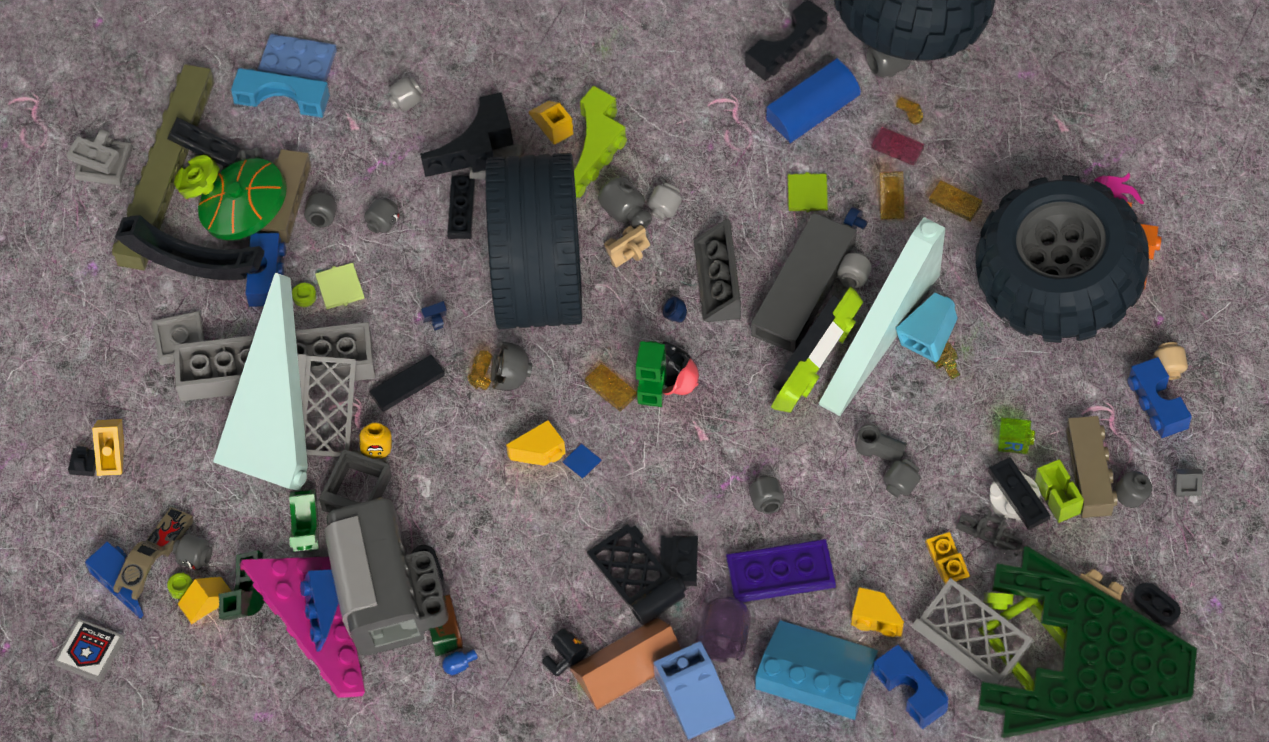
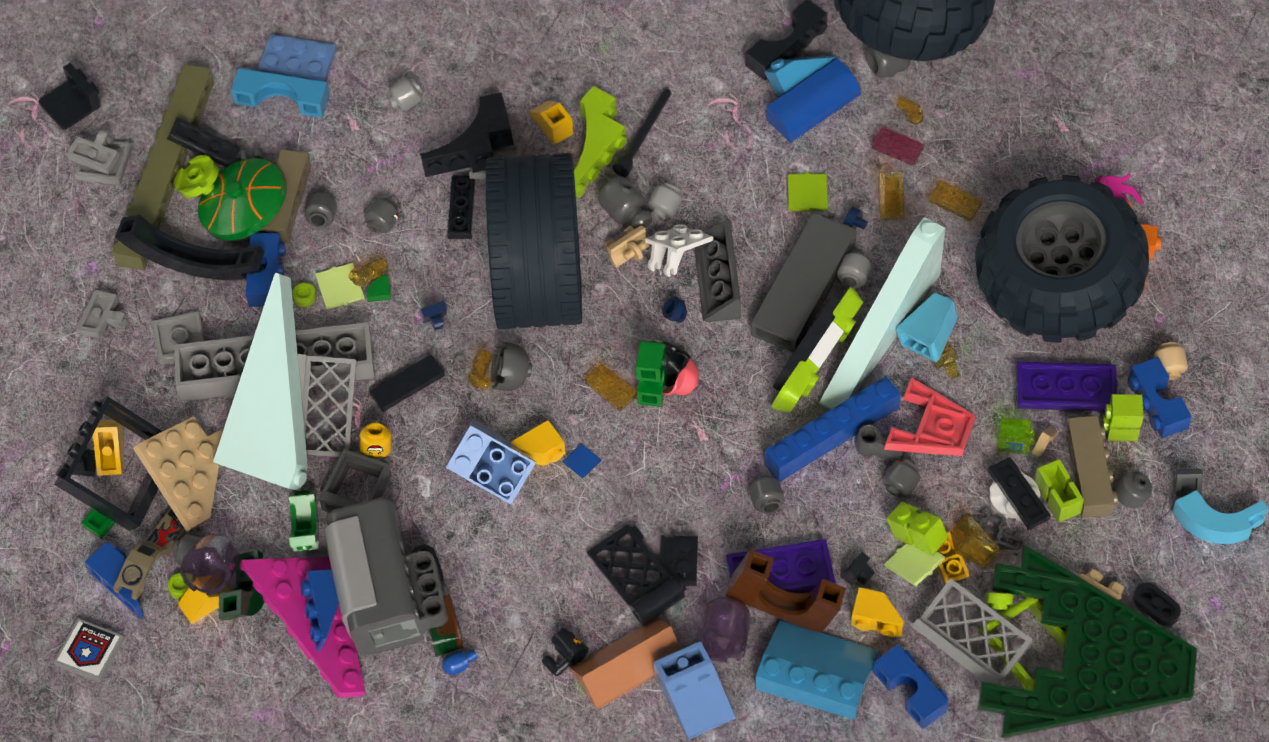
(72, 99): none -> black bracket
(97, 524): none -> green tile
(100, 313): none -> light grey plate
(148, 489): none -> black window
(184, 469): none -> tan wing
(210, 564): none -> clear purple cylinder
(368, 272): none -> clear yellow arm
(379, 289): none -> green tile
(490, 462): none -> medium blue slope
(624, 164): none -> black piece
(677, 241): none -> white plate
(789, 73): none -> dark azure slope
(808, 610): none -> reddish brown arch
(832, 429): none -> blue brick
(859, 570): none -> black tile
(913, 563): none -> yellowish green piece
(917, 528): none -> lime piece
(942, 428): none -> coral wing
(973, 542): none -> clear yellow slope
(1042, 443): none -> tan tile
(1065, 386): none -> dark purple plate
(1123, 417): none -> lime piece
(1215, 526): none -> medium azure arch

